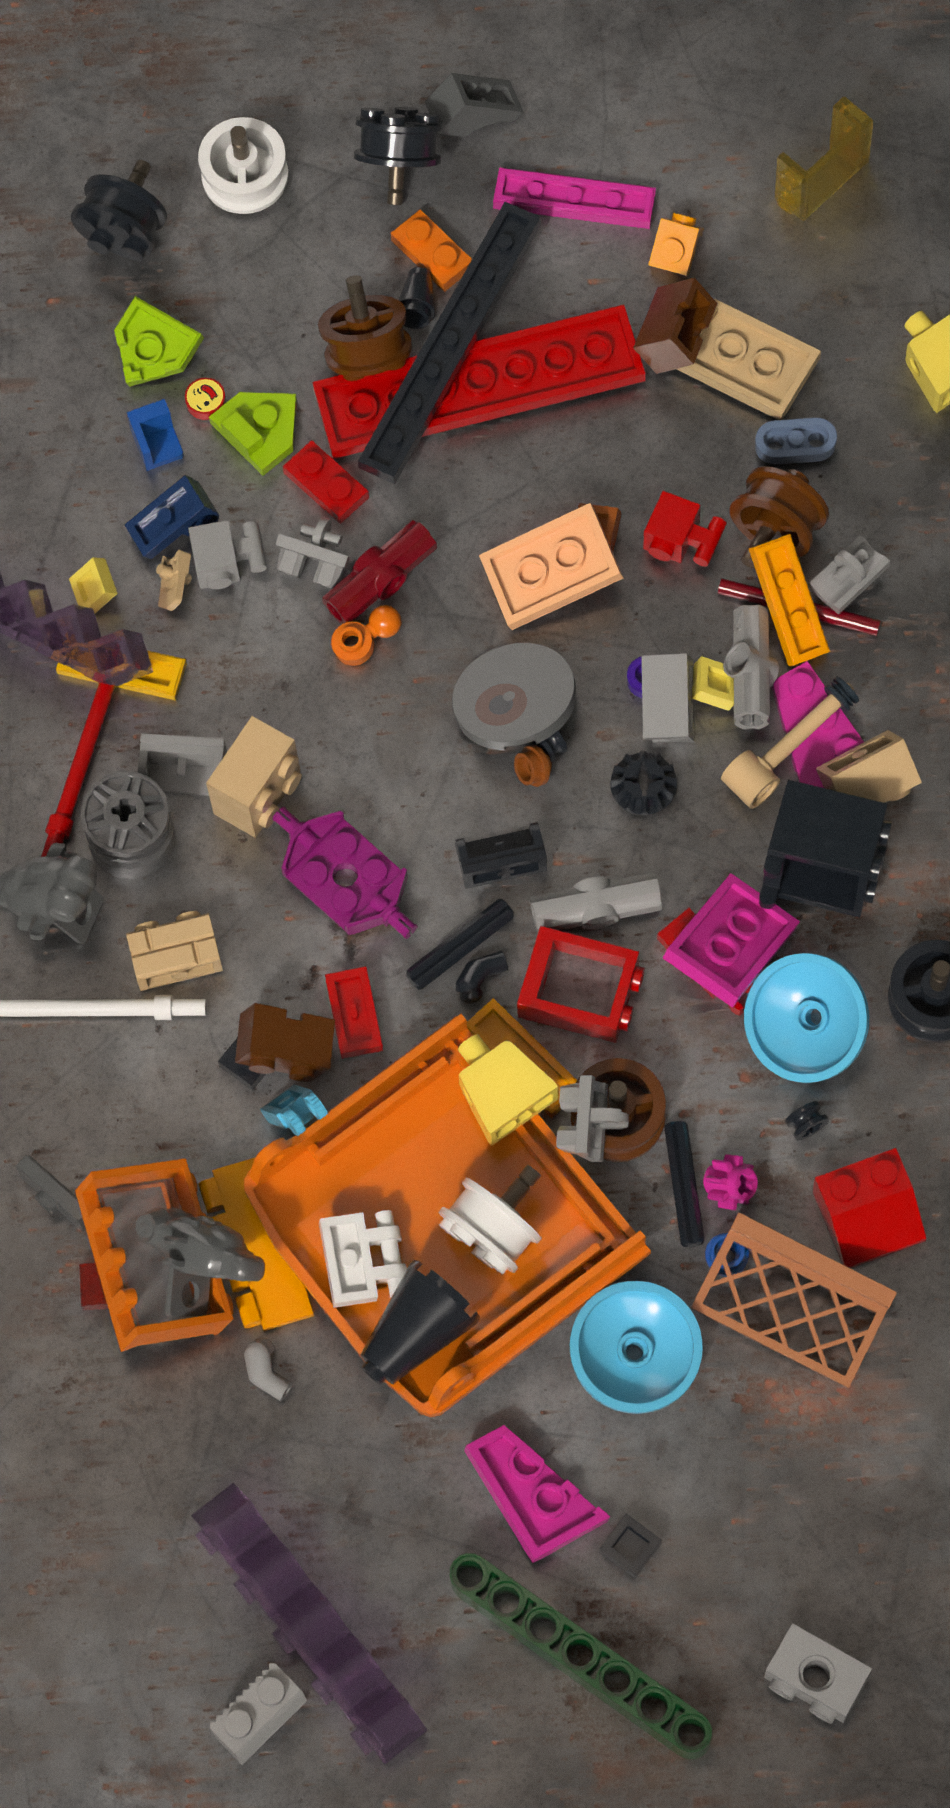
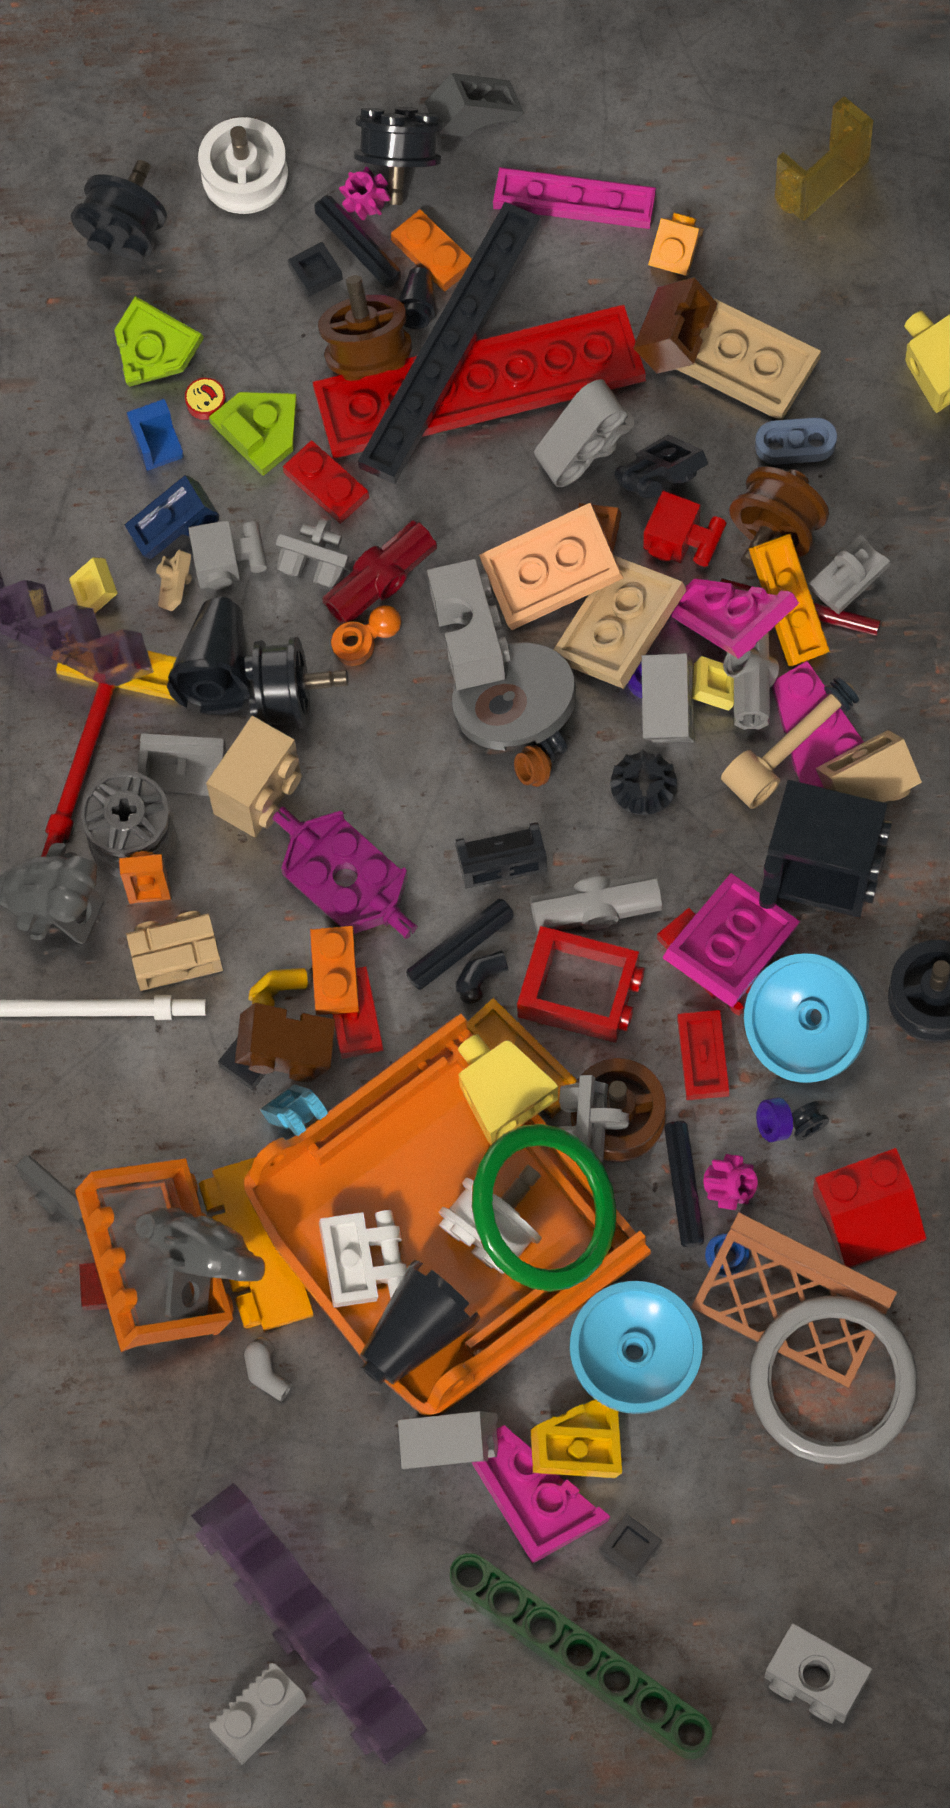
(145, 877): none -> orange plate
(212, 661): none -> black cone
(277, 981): none -> yellow arm
(284, 683): none -> black wheel
(315, 269): none -> black plate
(334, 970): none -> orange plate
(357, 241): none -> black axle
(364, 193): none -> dark pink gear
(448, 1439): none -> light grey hinge
(461, 598): none -> light grey arch
(484, 1217): none -> green wedge
(579, 1443): none -> yellow wing
(582, 433): none -> light grey piece
(620, 623): none -> tan plate
(661, 461): none -> black plate
(703, 1055): none -> red plate
(731, 616): none -> dark pink wing
(774, 1119): none -> dark purple tile
(887, 1333): none -> light grey wedge

